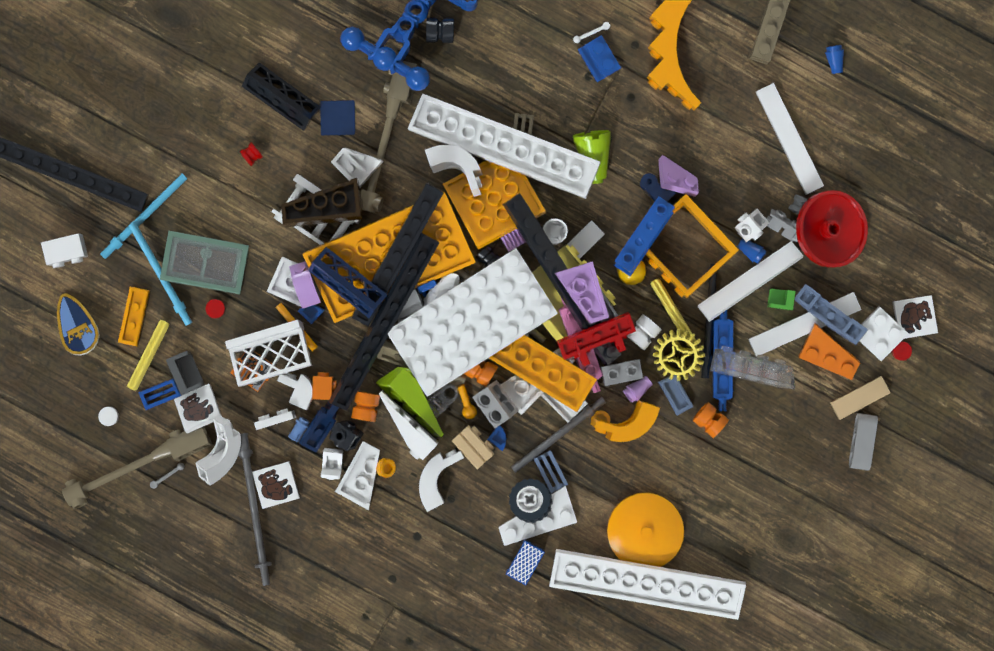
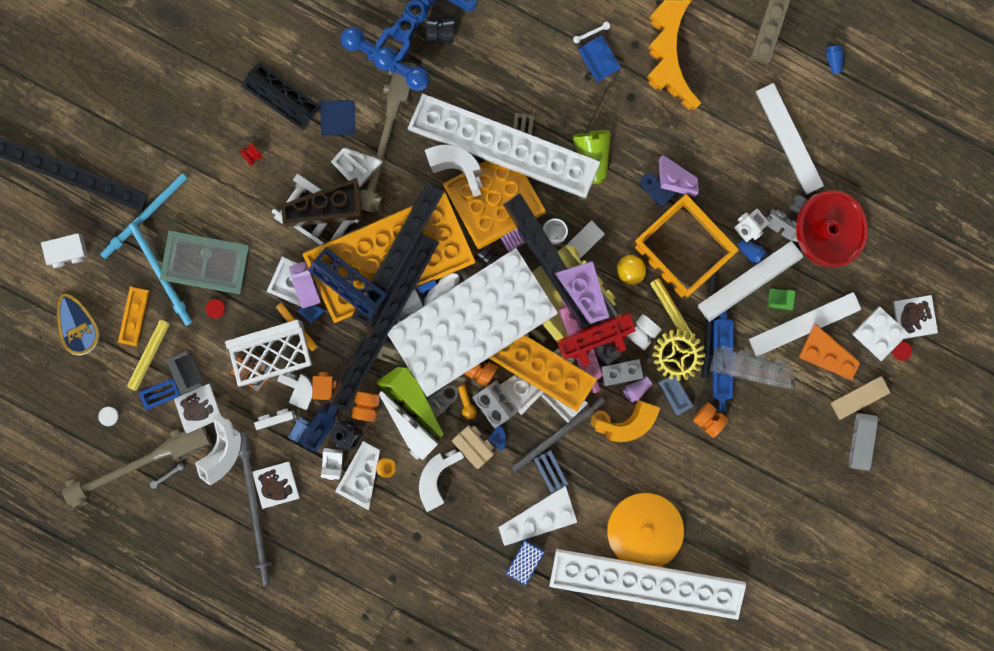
(530, 500): black wheel -> none
(644, 236): blue fence -> none
(830, 315): sand blue slope -> none

